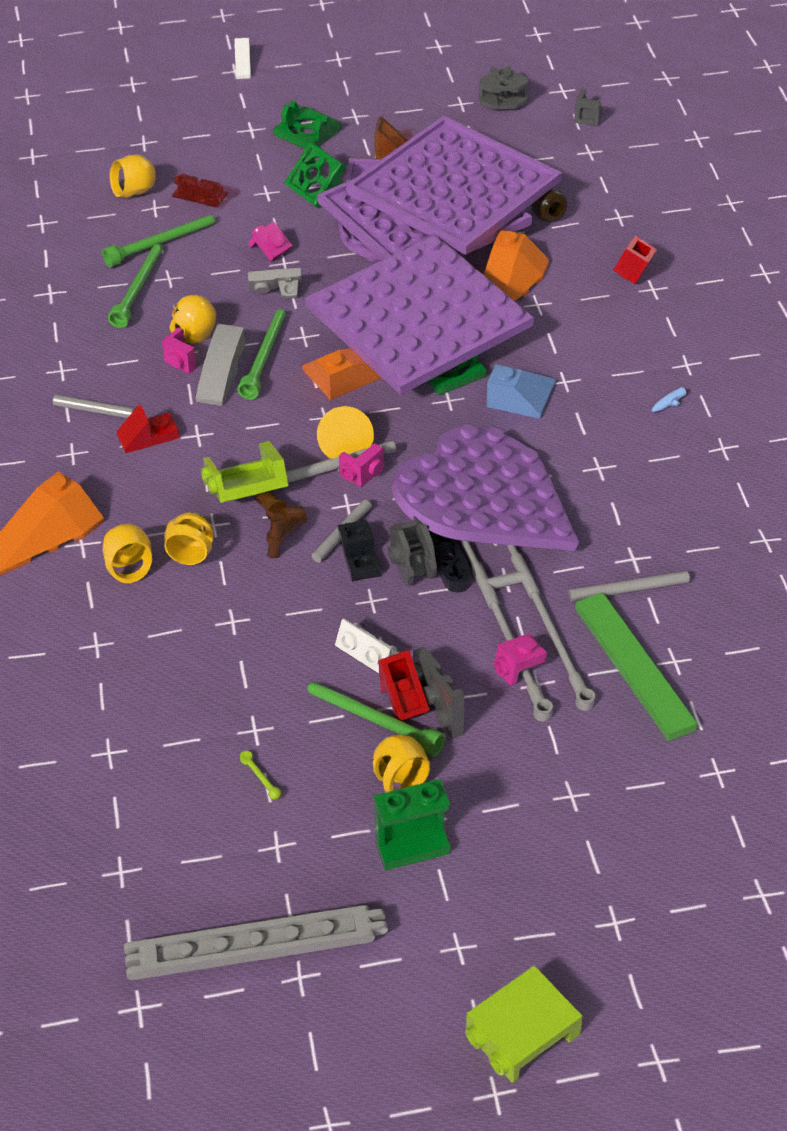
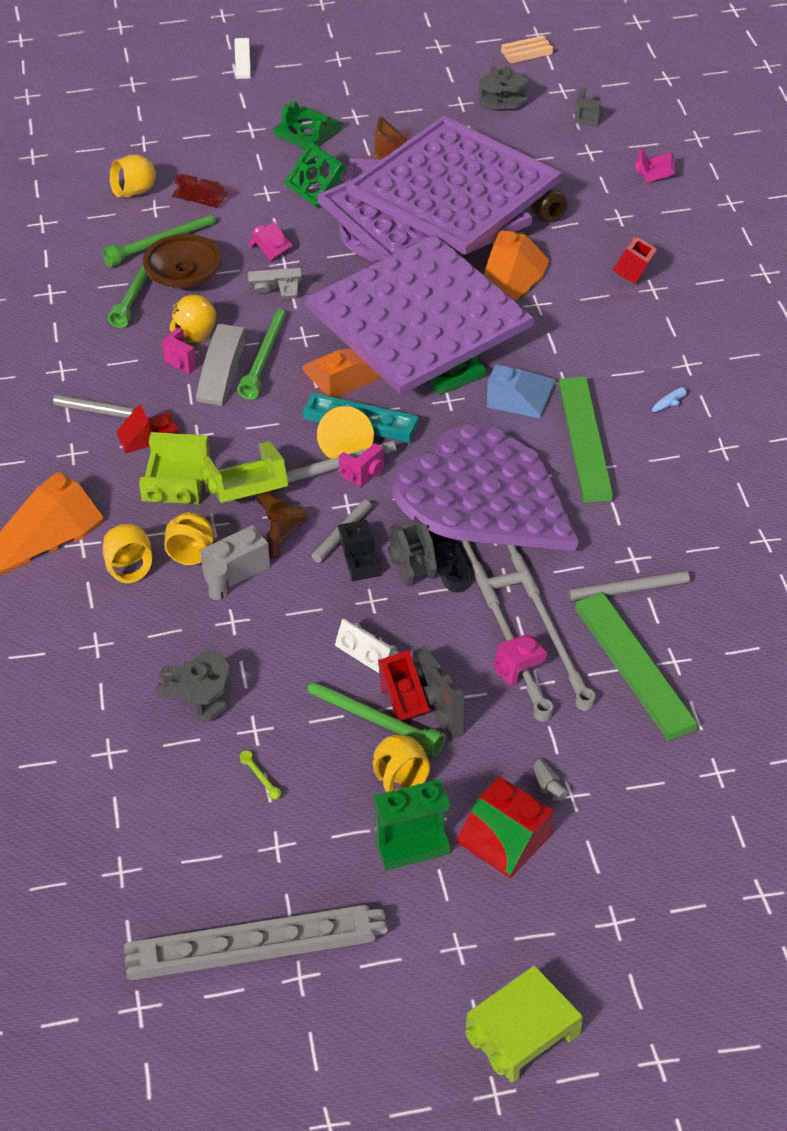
(174, 468): none -> lime panel
(182, 260): none -> reddish brown dish
(198, 684): none -> dark grey hinge
(234, 560): none -> light grey hinge
(384, 421): none -> teal plate
(506, 827): none -> red slope
(527, 49): none -> light nougat tile
(548, 780): none -> light grey bar
(585, 440): none -> bright green tile
(655, 168): none -> dark pink bracket

